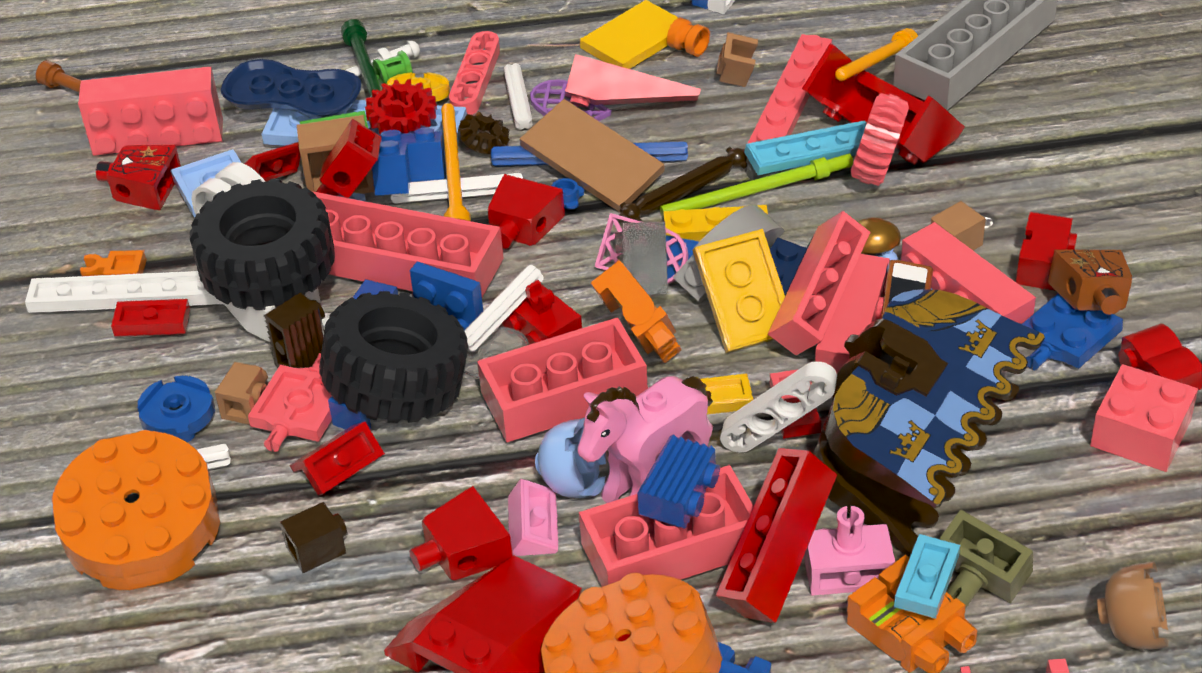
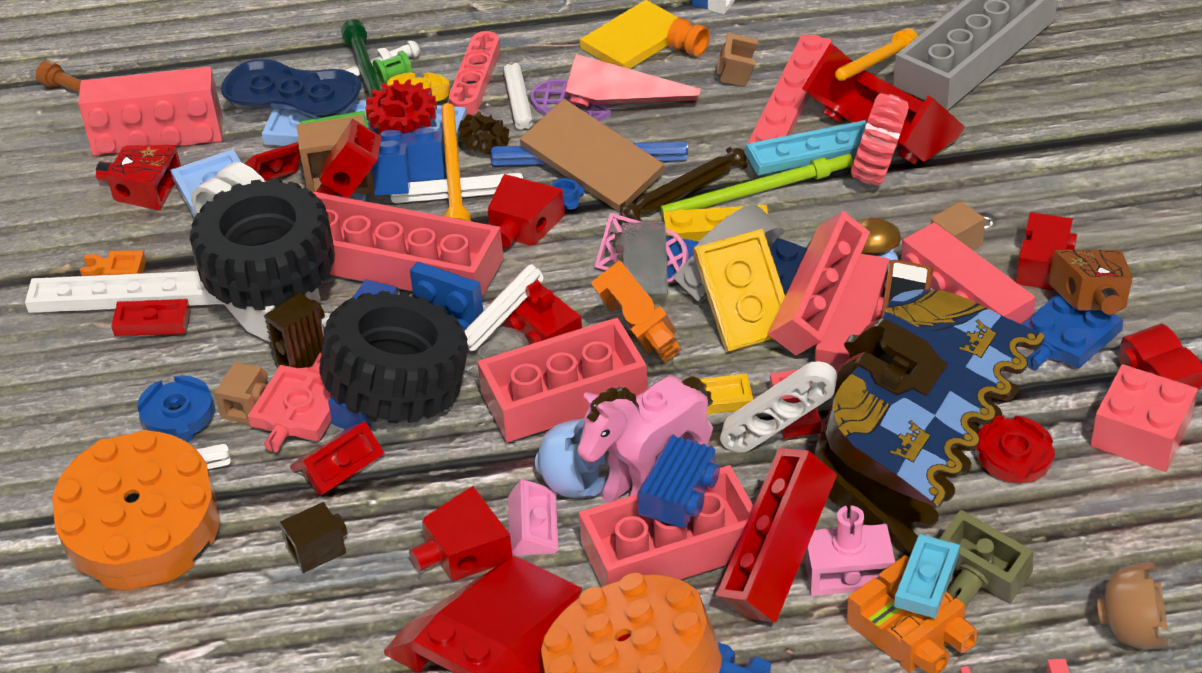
(1015, 449): none -> red tile

